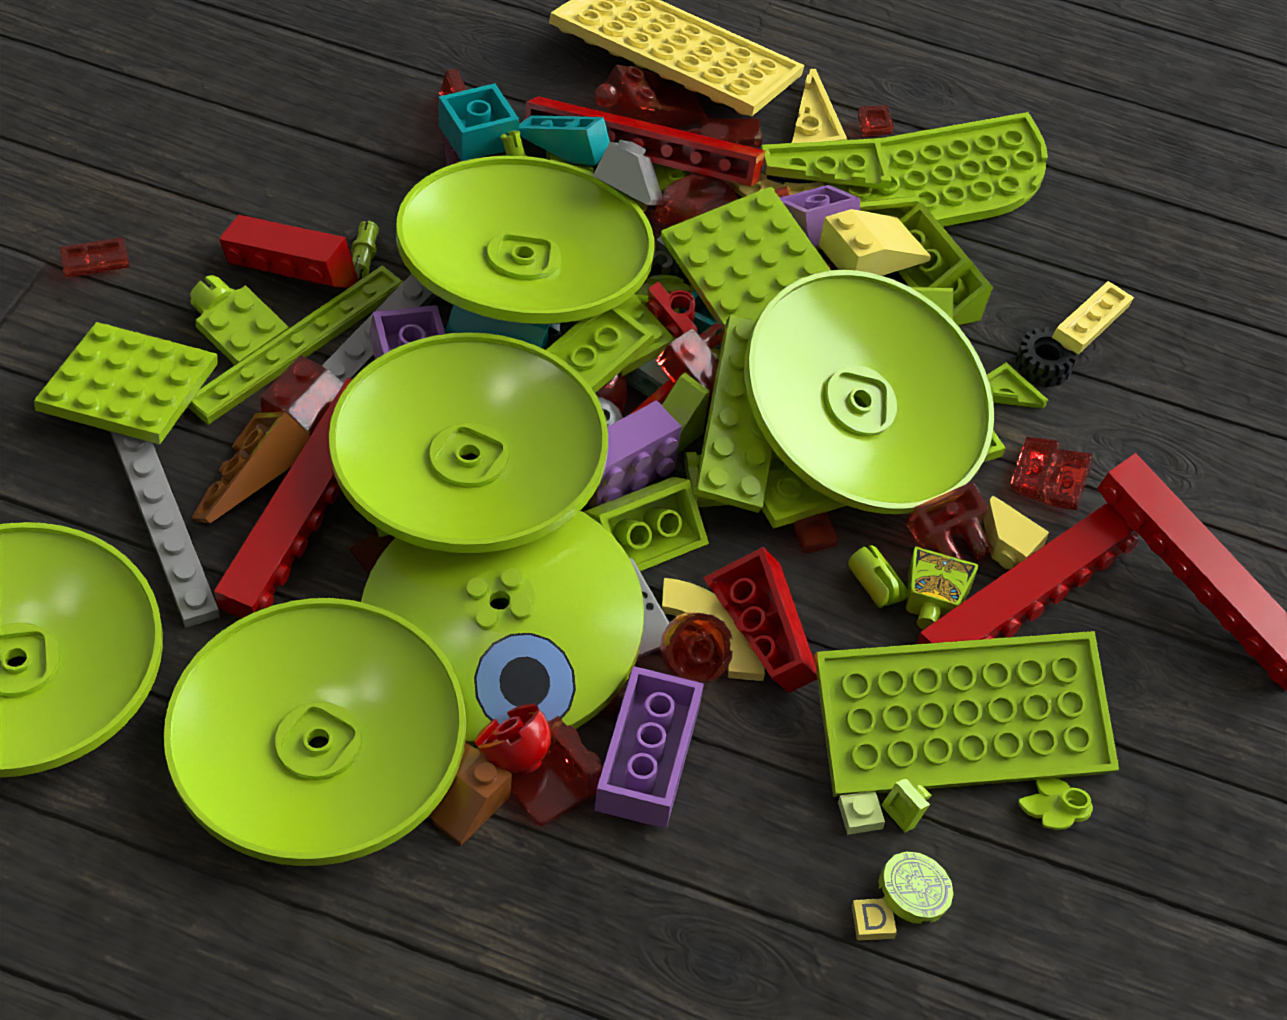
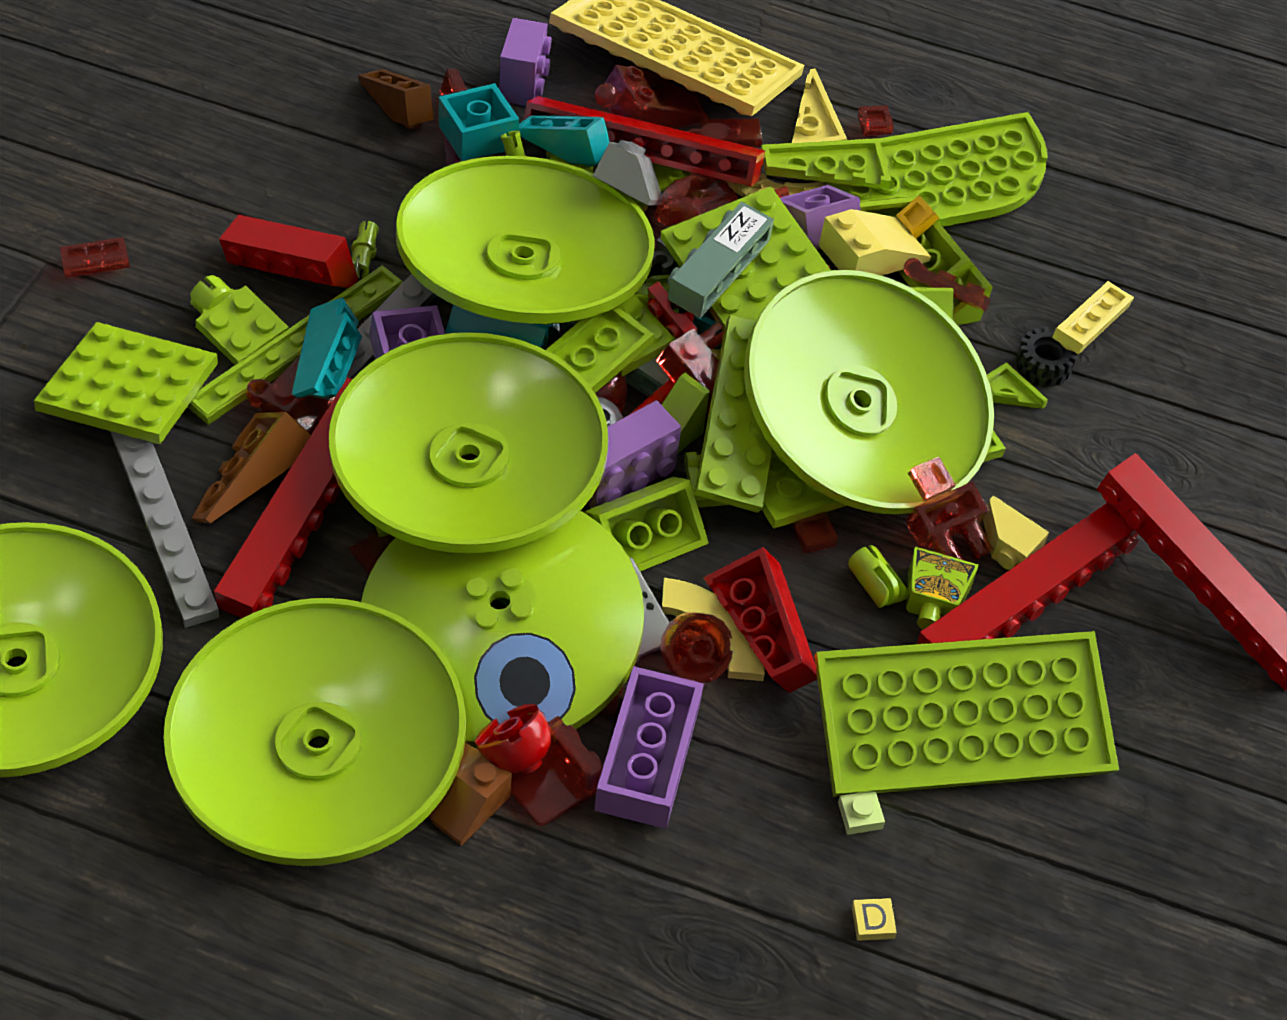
(258, 386): none -> clear red hinge
(327, 350): none -> teal wedge
(400, 97): none -> reddish brown slope
(524, 61): none -> medium lavender brick
(719, 259): none -> sand green brick
(906, 804): lime tile -> none
(916, 887): tile -> none
(917, 216): none -> yellow tile
(931, 479): none -> clear red plate
(970, 294): none -> clear red plate
(1051, 473): clear red slope -> none
(1057, 804): lime plate -> none

